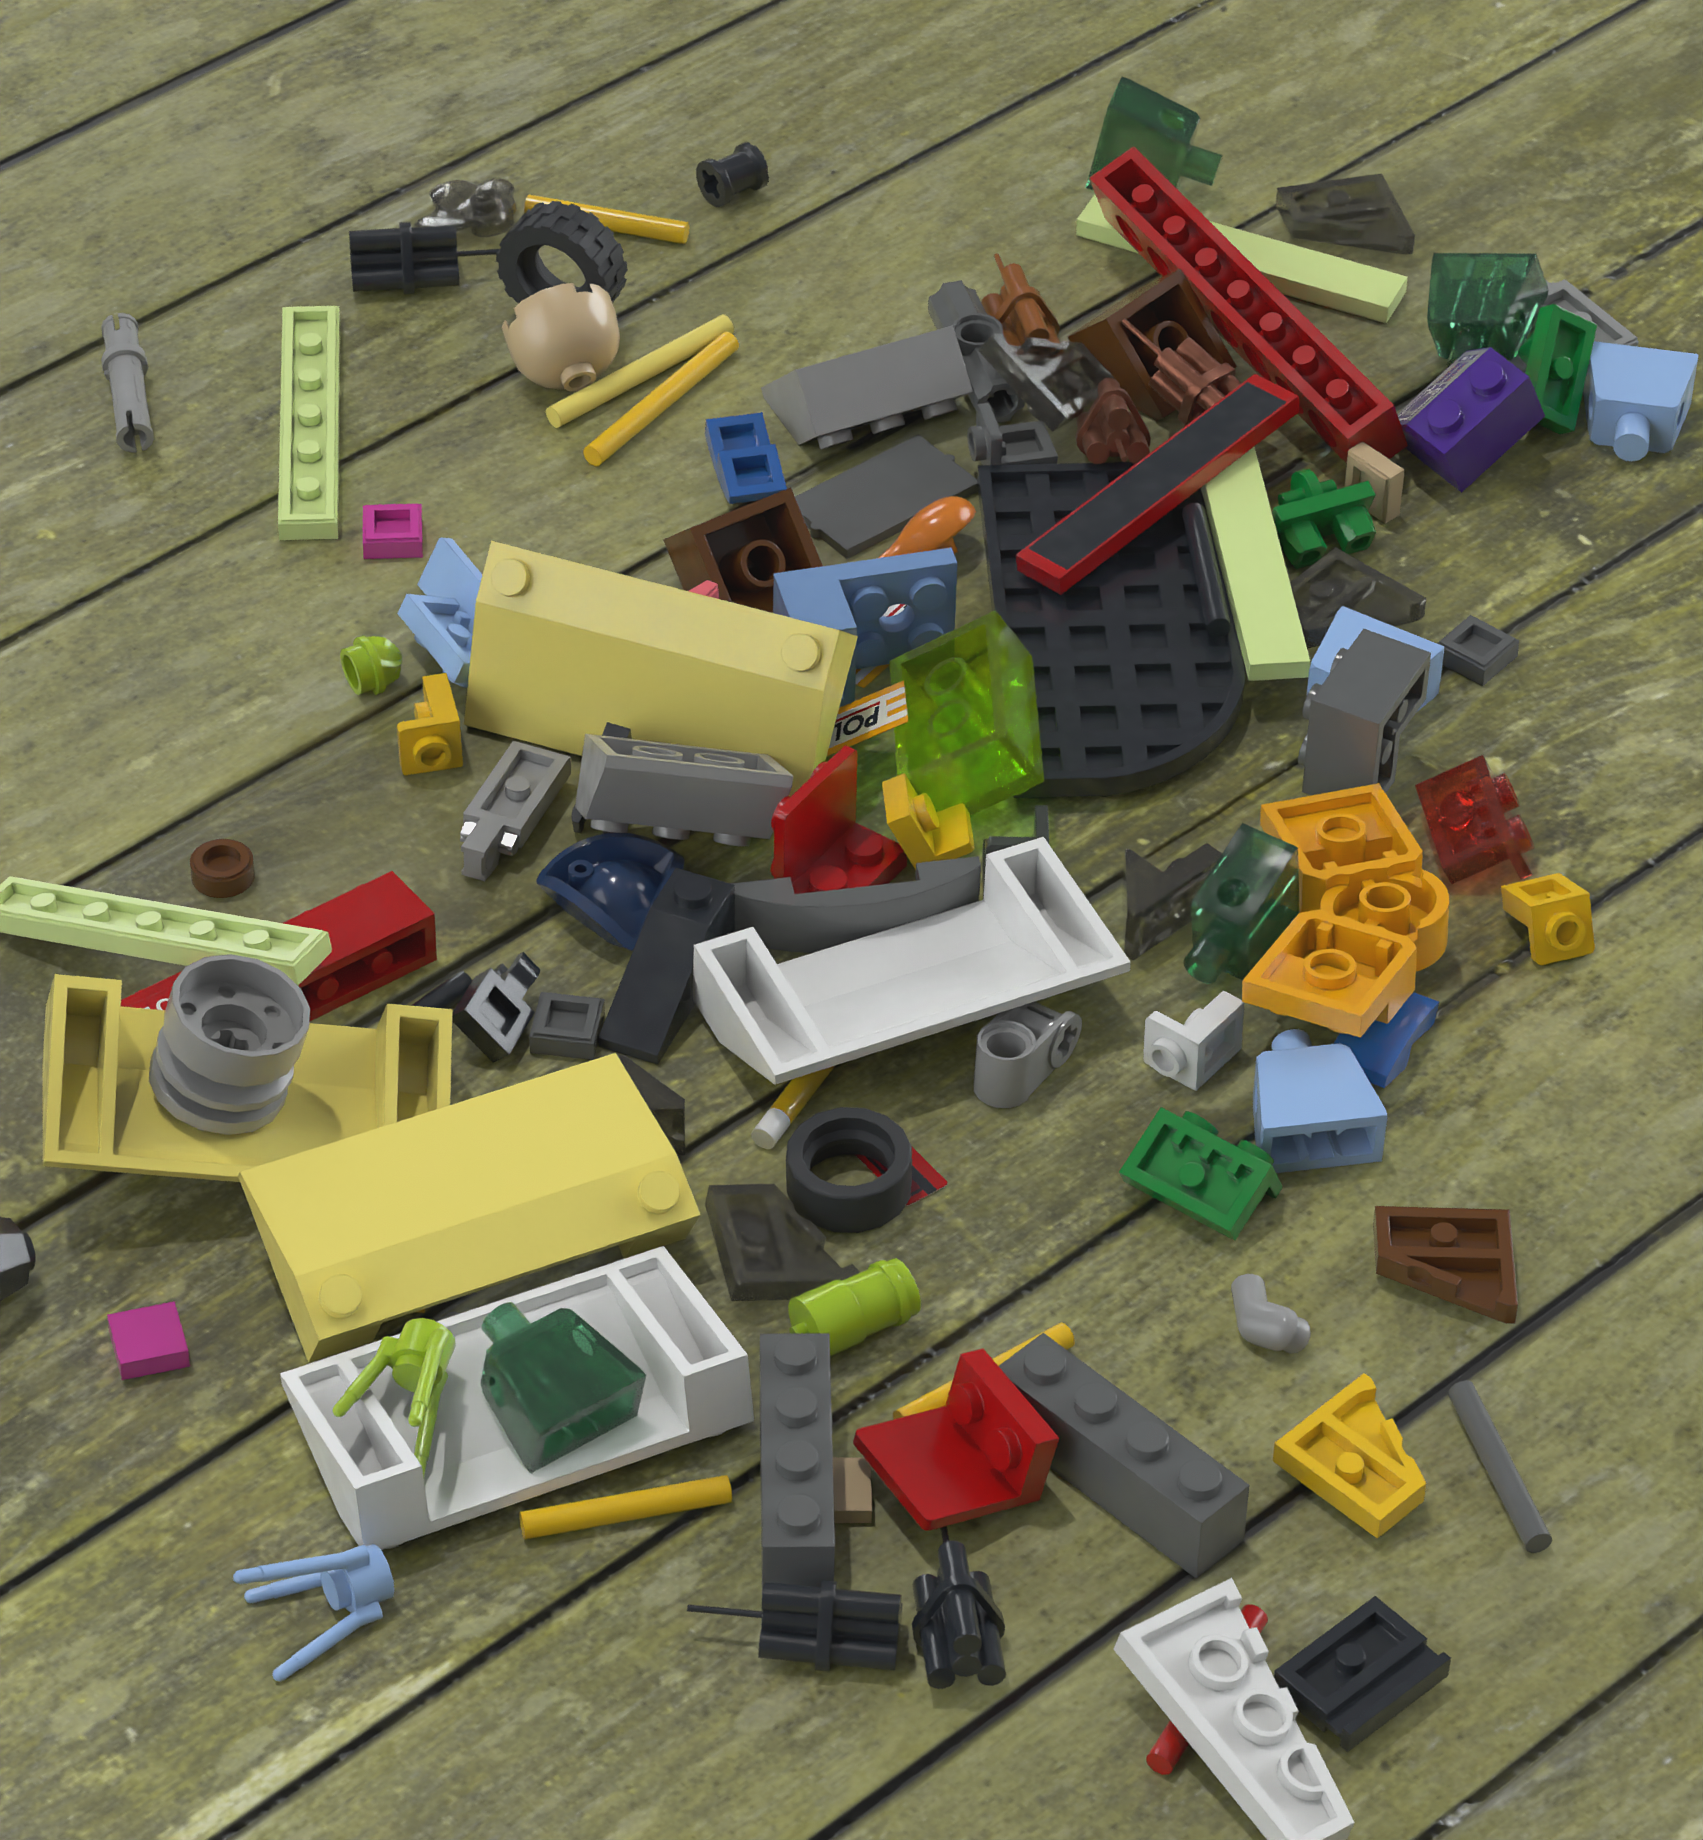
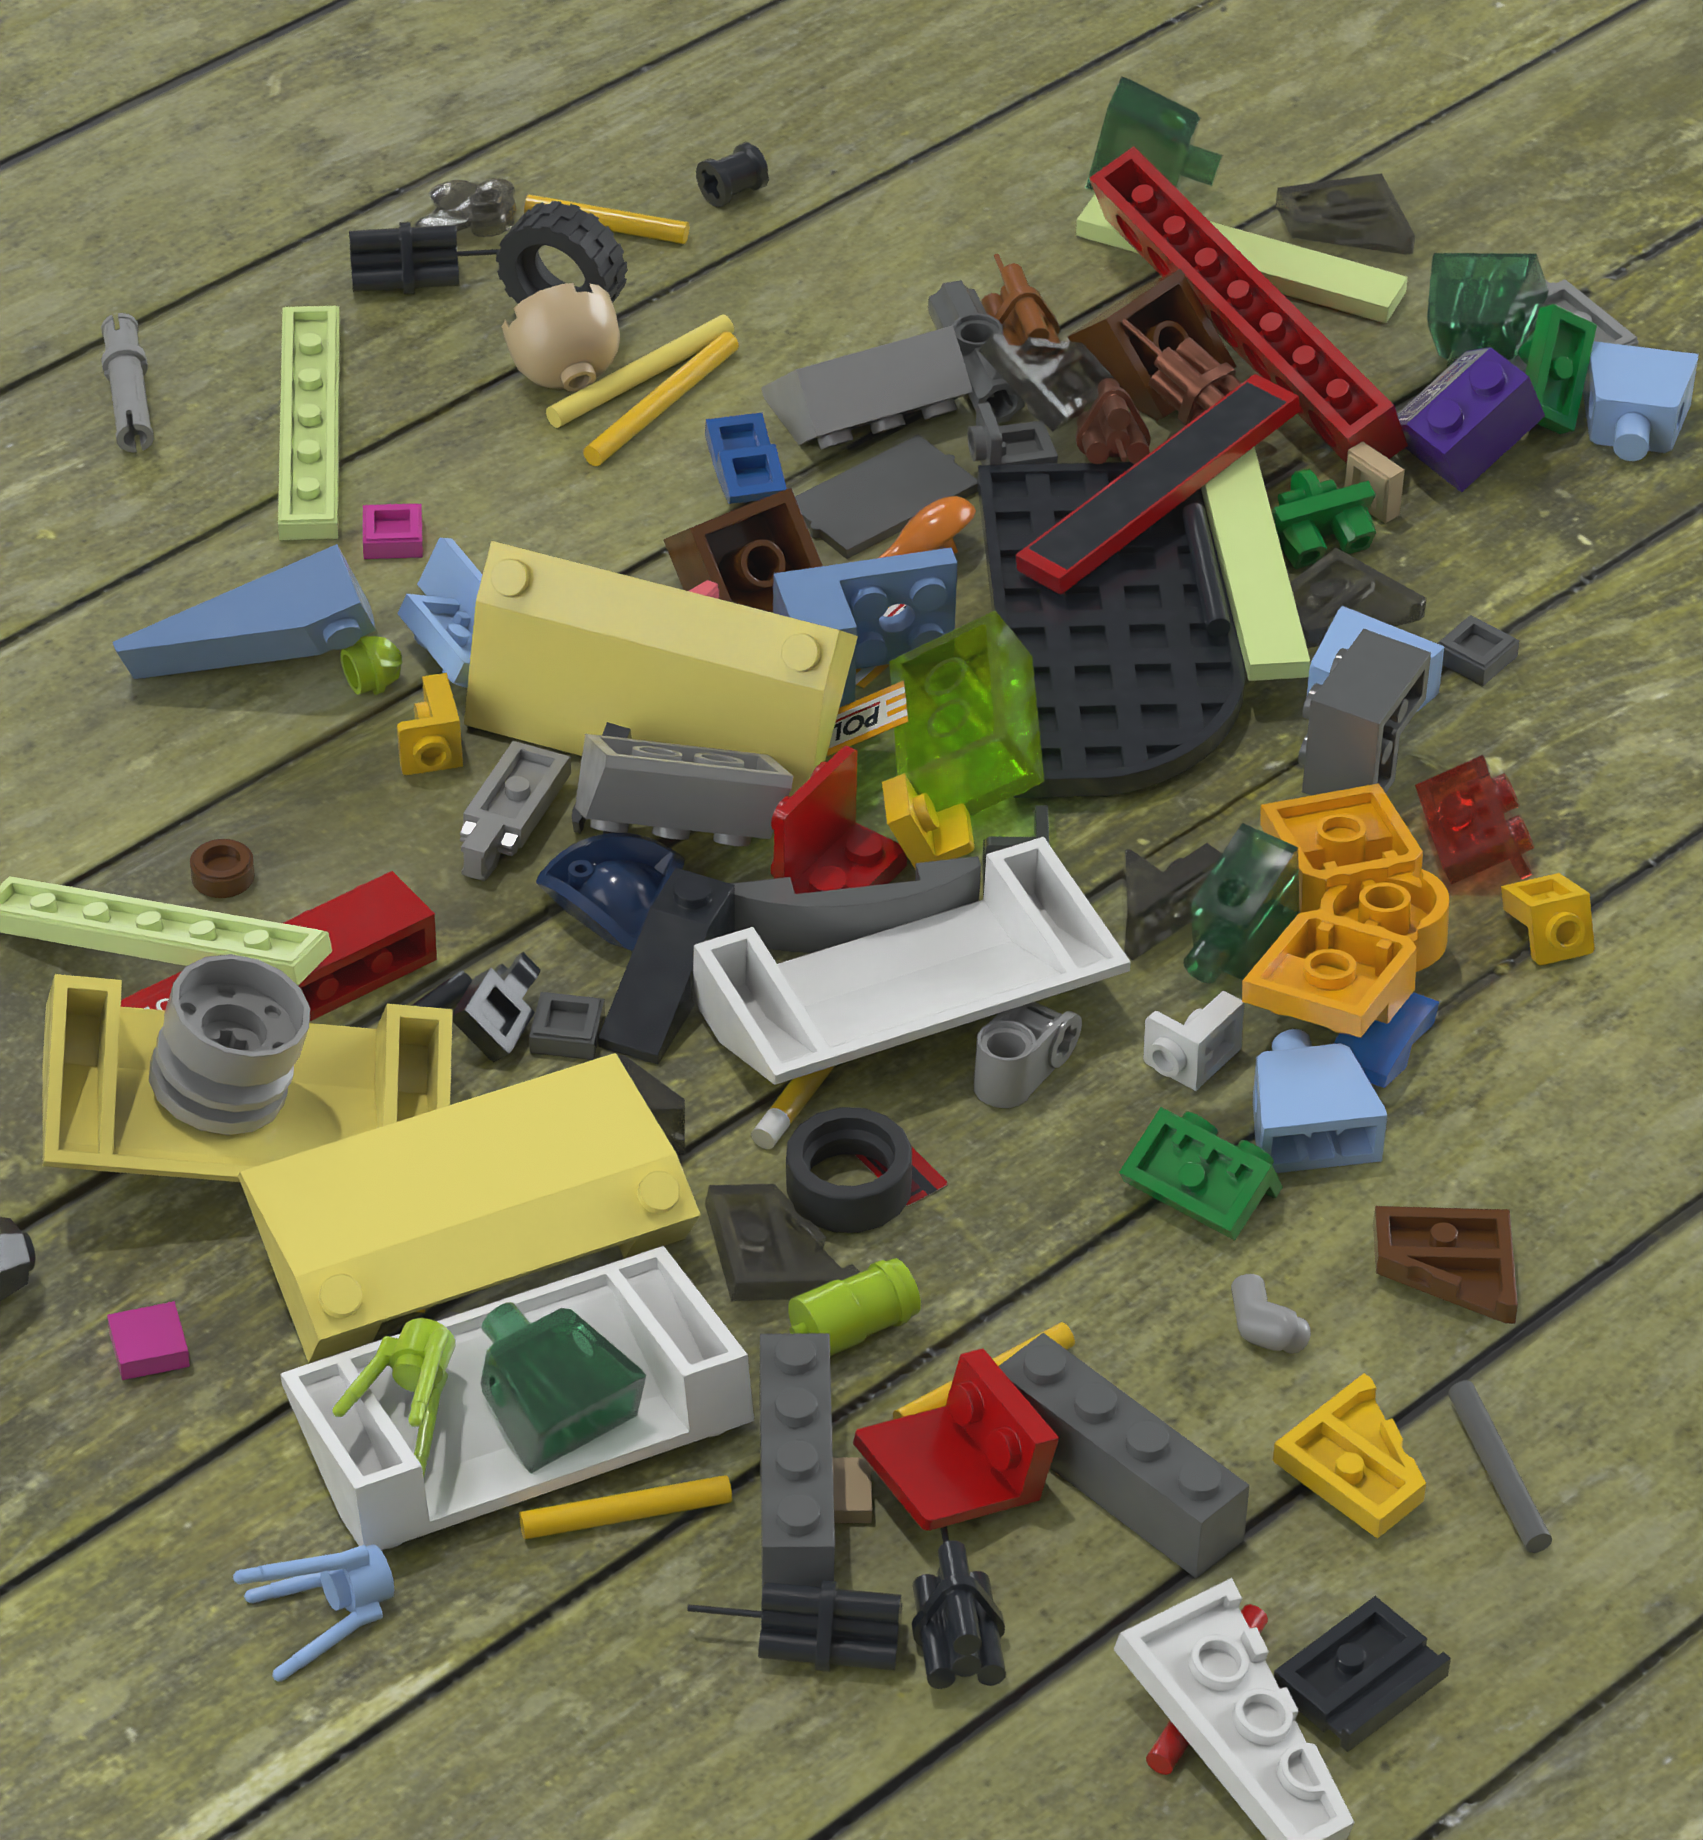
(276, 617): none -> medium blue wedge

